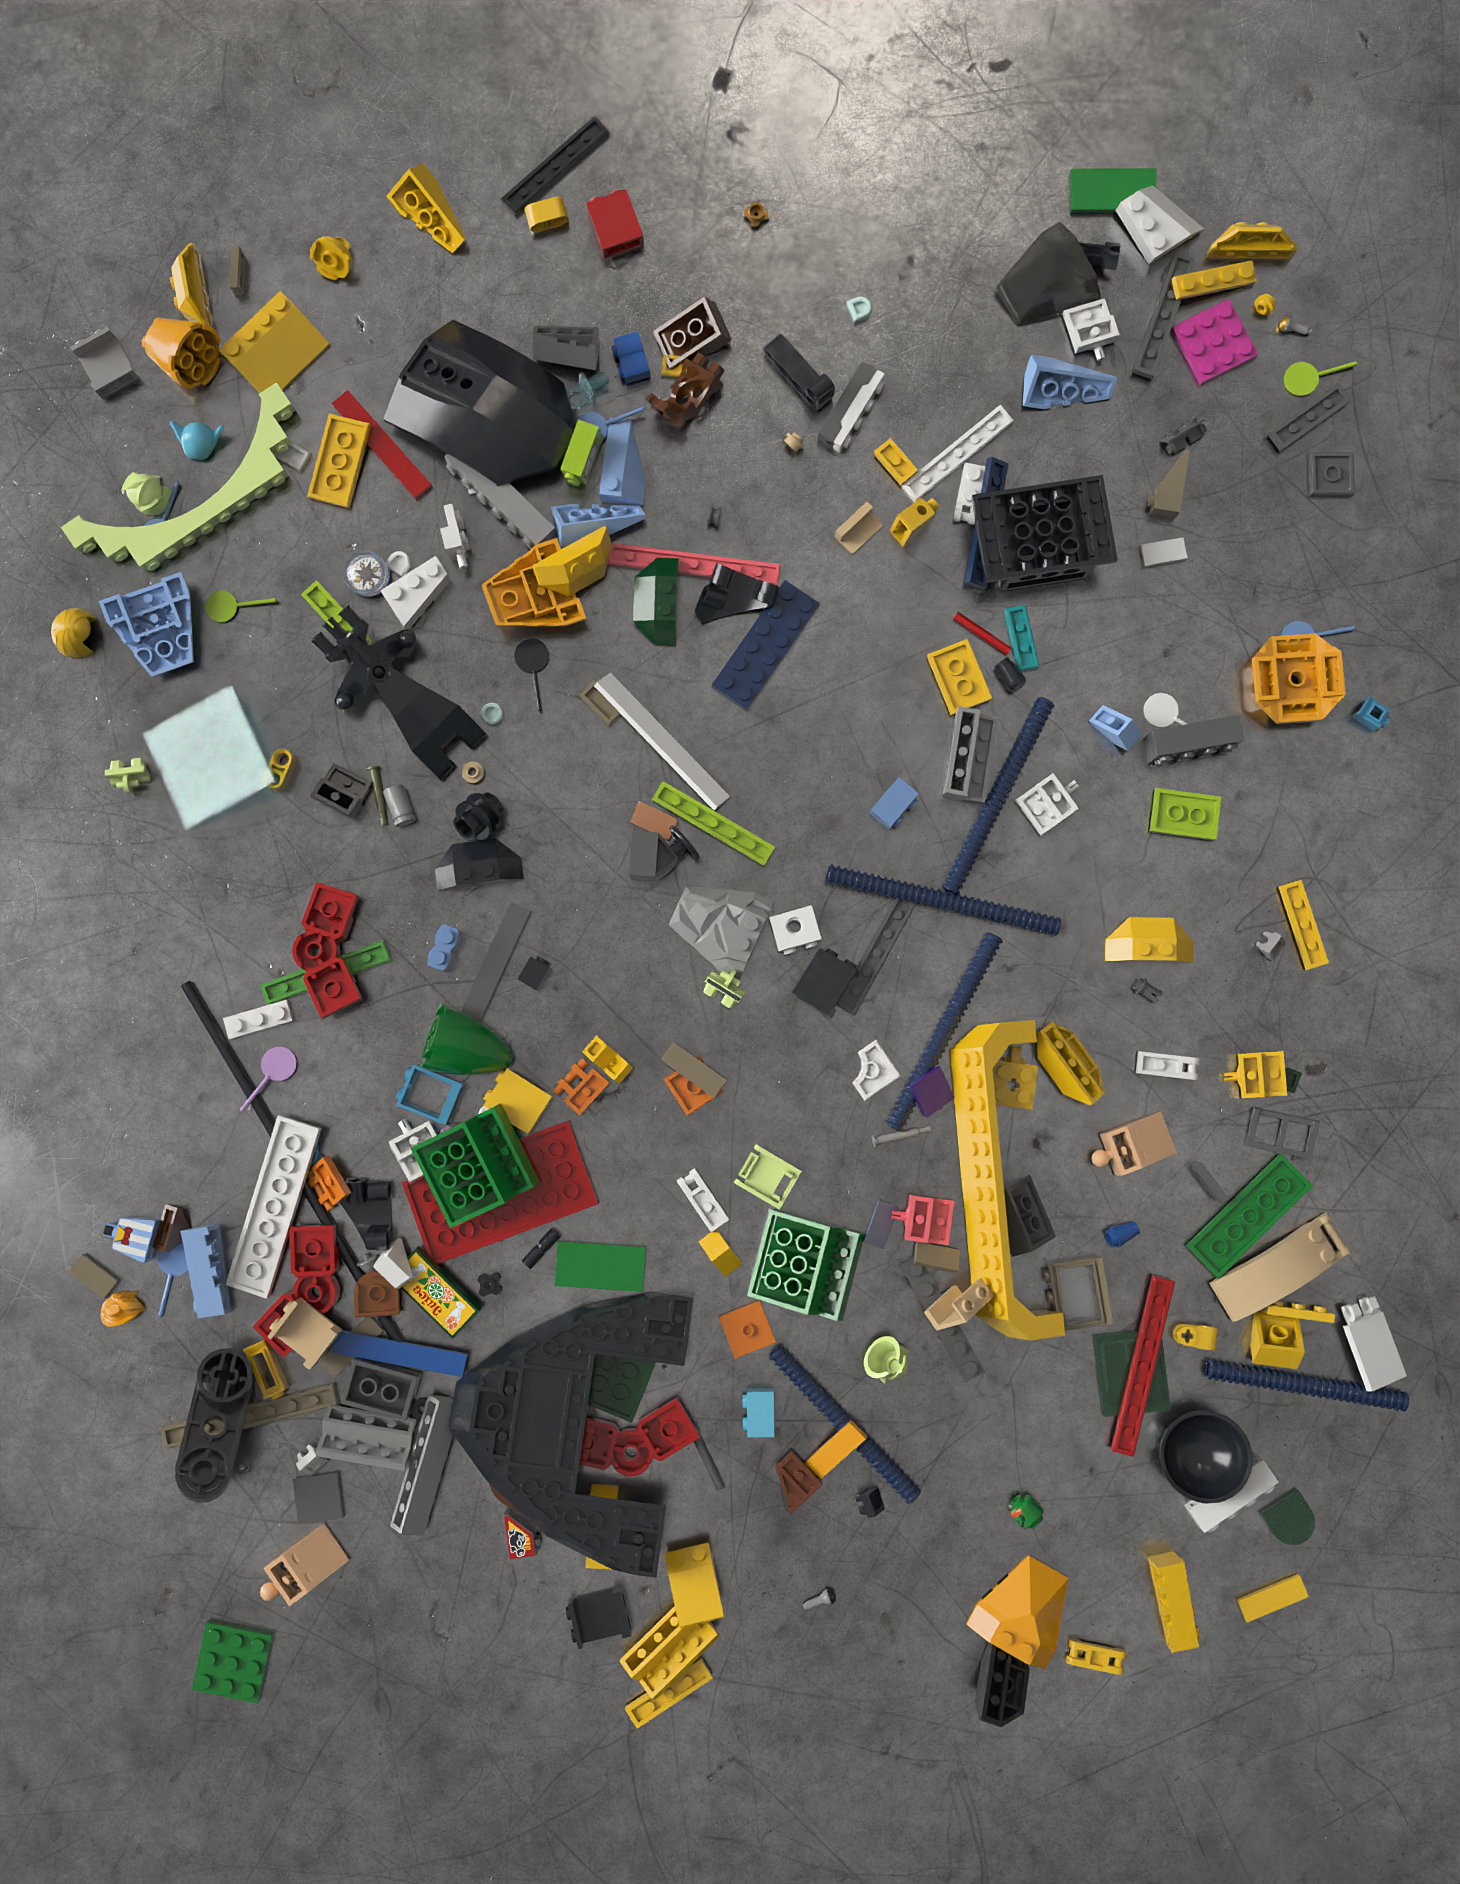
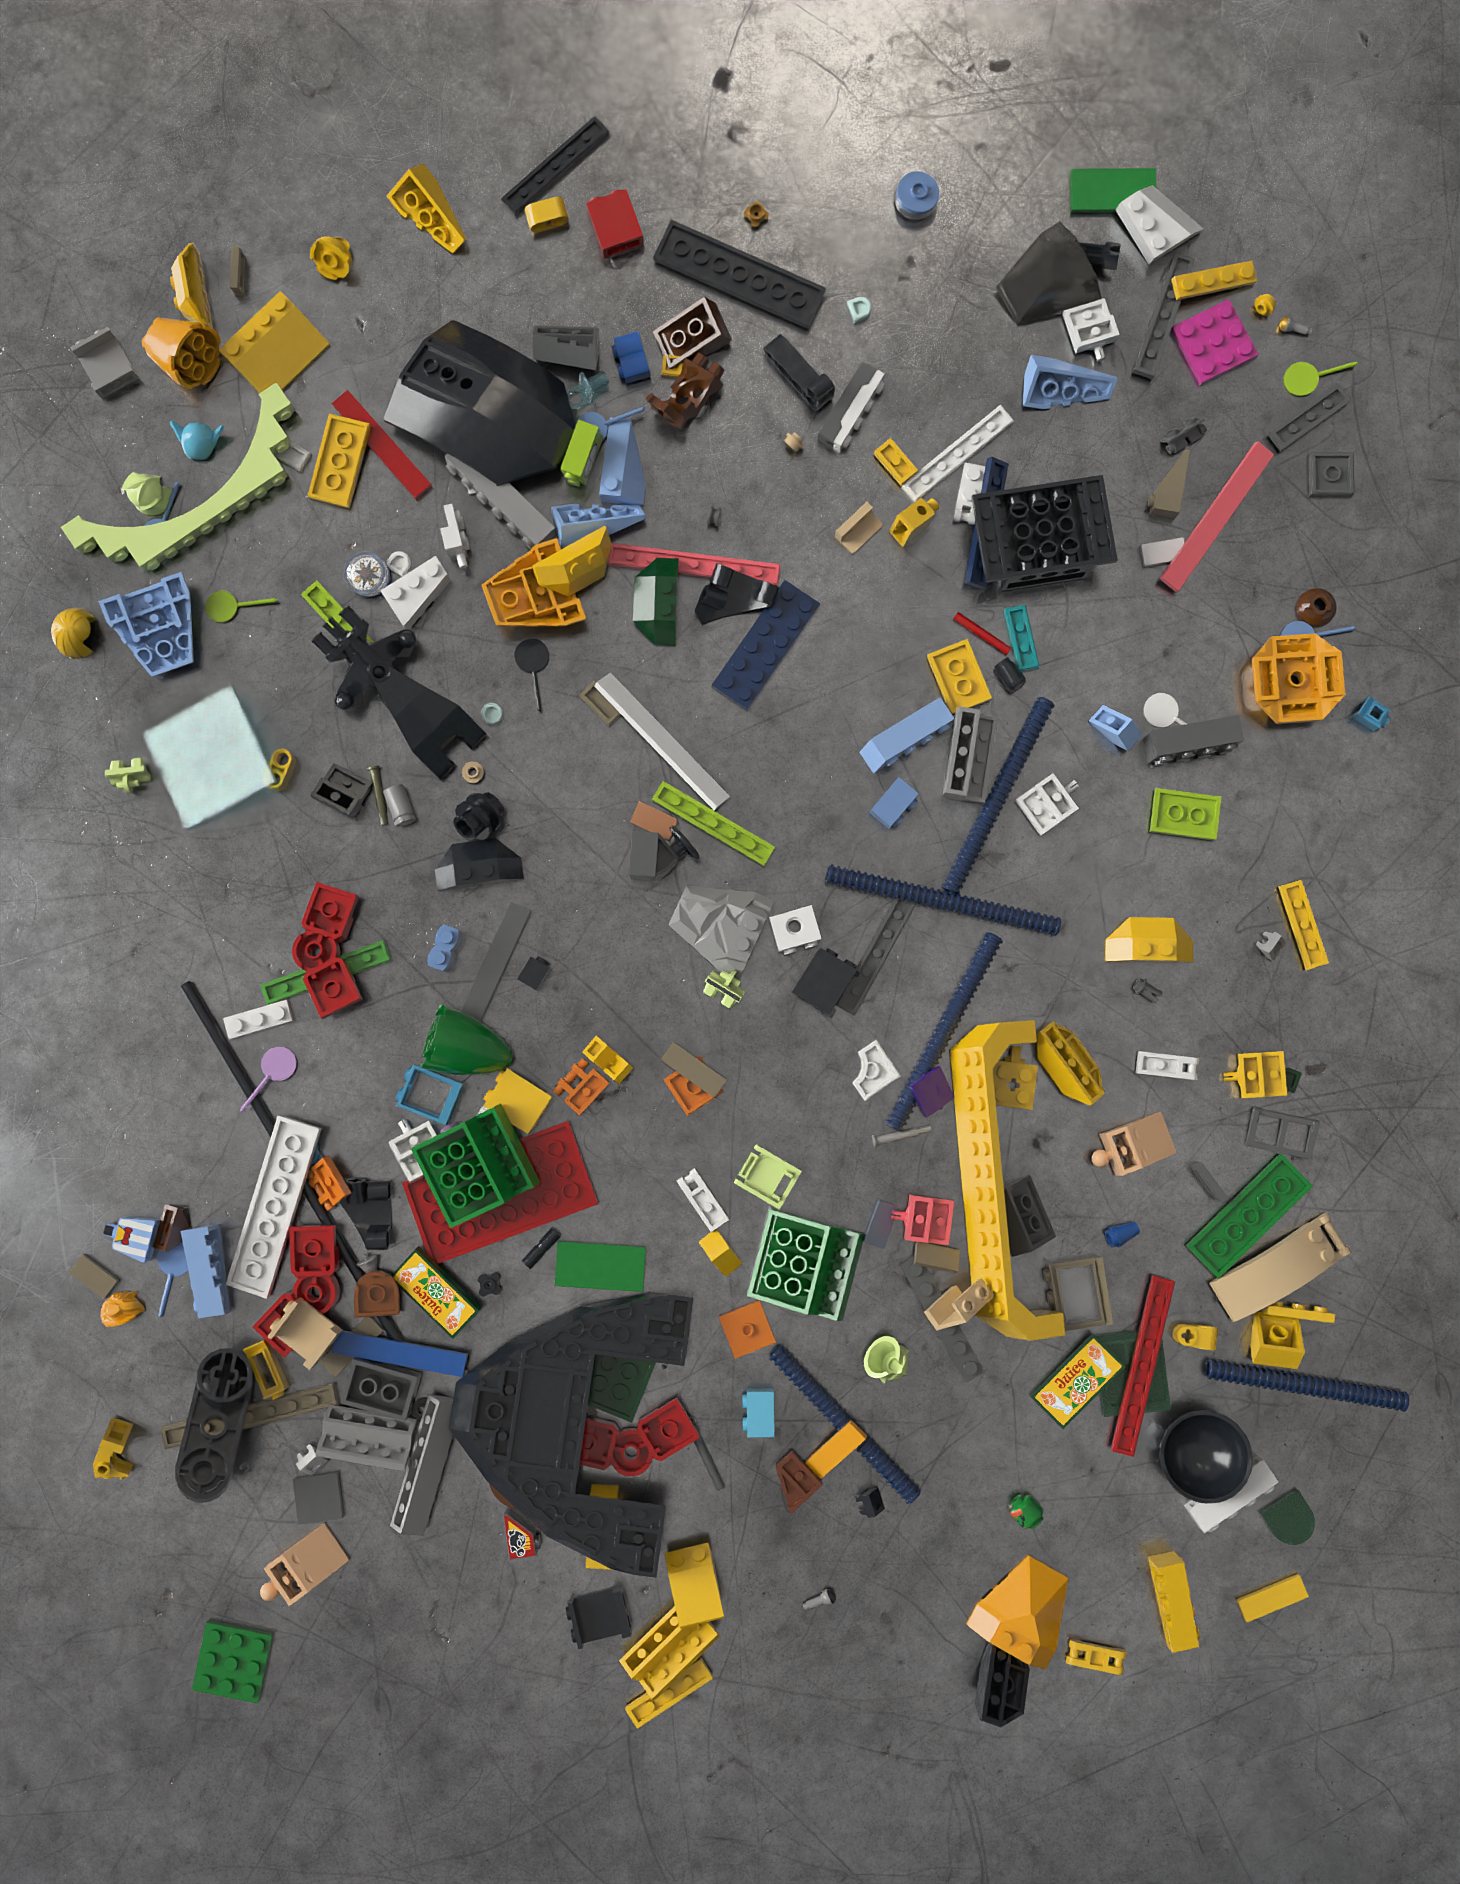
(113, 1443): none -> yellow tile
(394, 1264): white slope -> none
(739, 274): none -> black plate
(906, 735): none -> light blue wedge
(916, 195): none -> medium blue piece
(1078, 1380): none -> tile
(1216, 516): none -> coral tile
(1253, 242): yellow wedge -> none
(1309, 614): none -> reddish brown piece
(1372, 1344): white tile -> none

